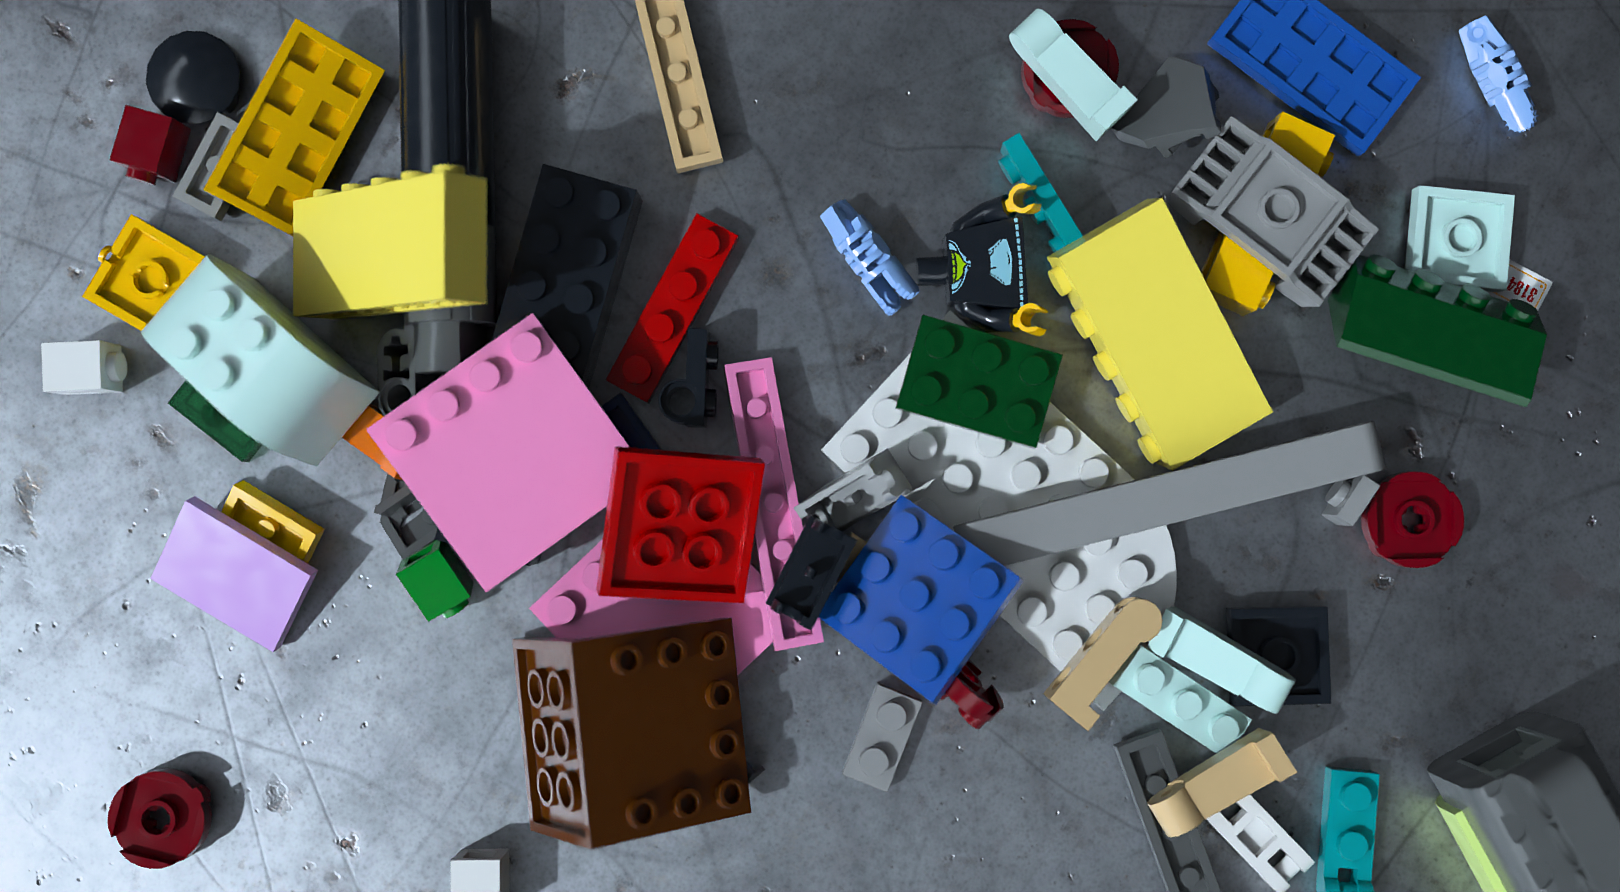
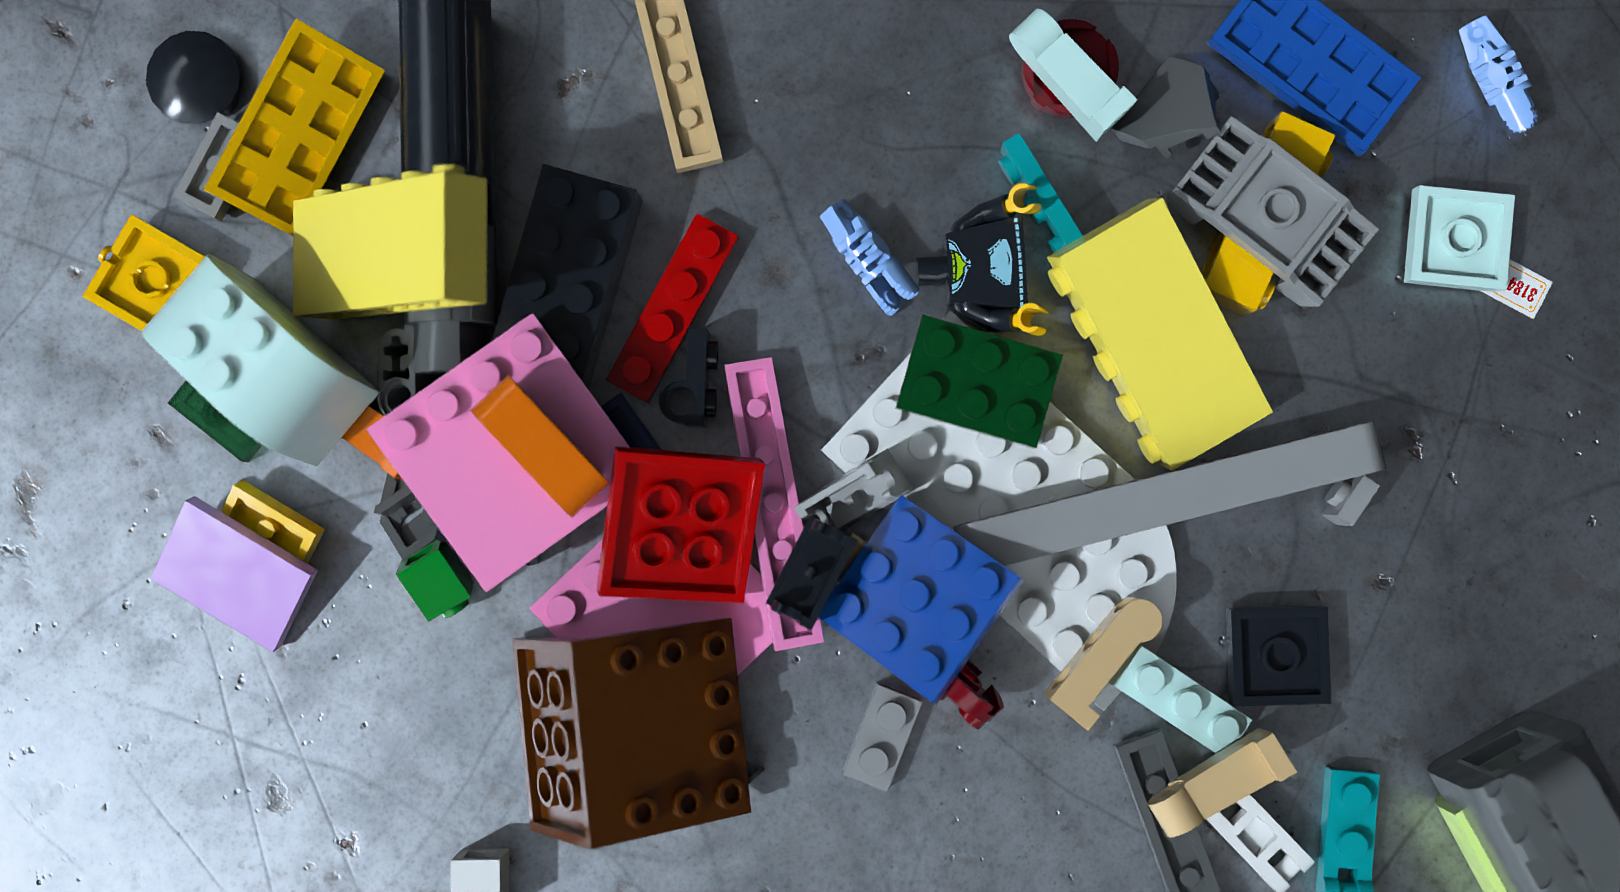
(83, 367): white brick -> none
(137, 833): dark red plate -> none
(149, 145): dark red brick -> none
(539, 446): none -> orange beam
(1221, 660): light aqua leg -> none
(1432, 539): dark red plate -> none
(1438, 328): dark green slope -> none

